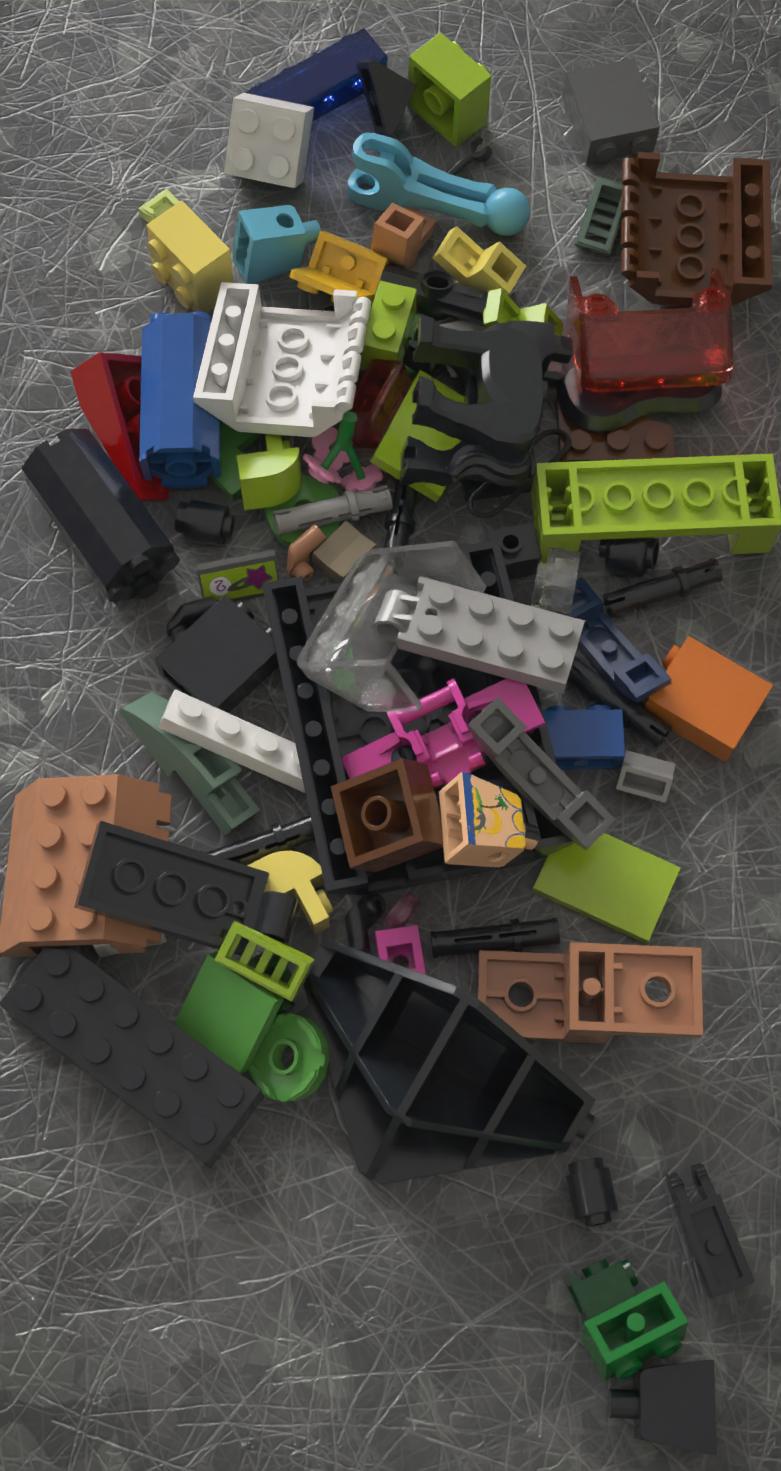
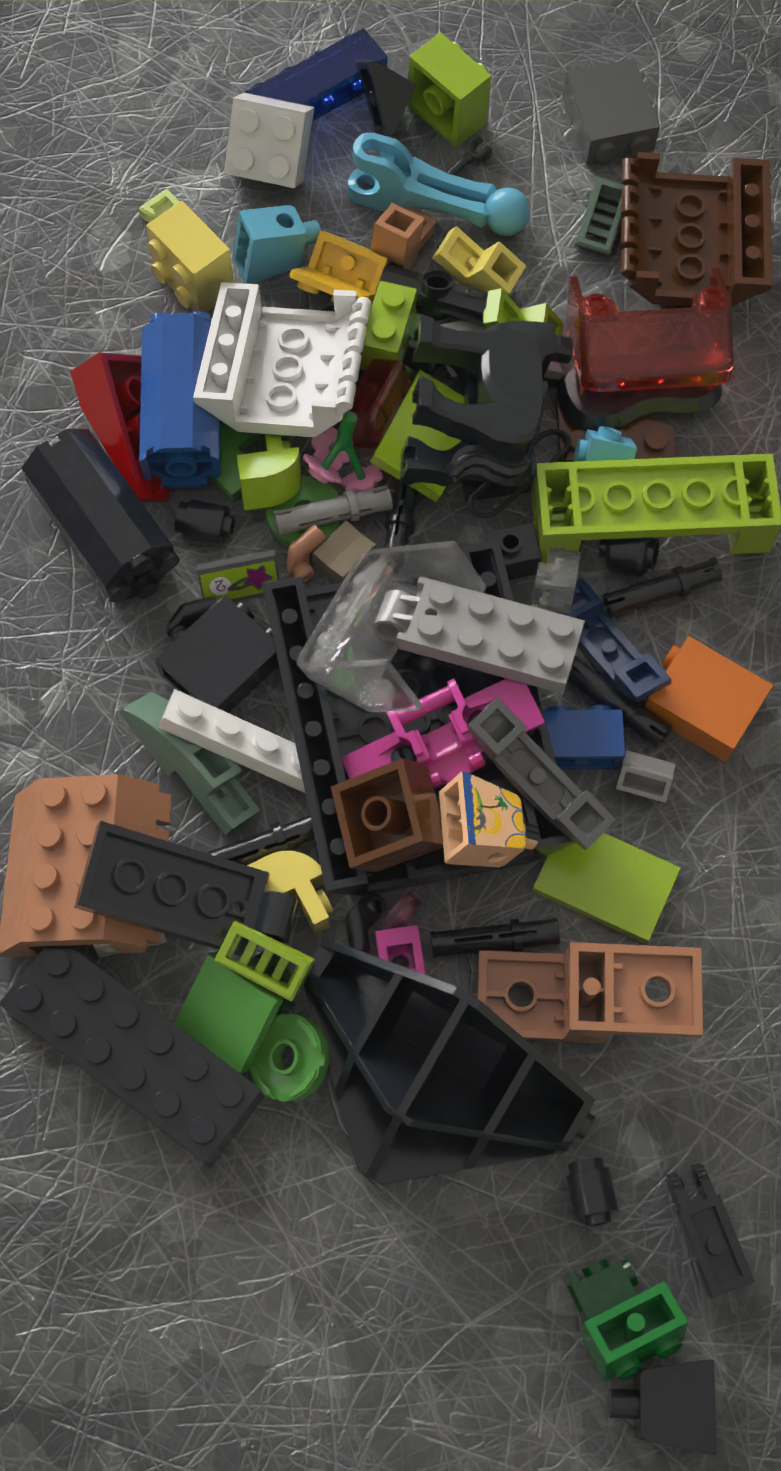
(604, 445): none -> medium azure brick

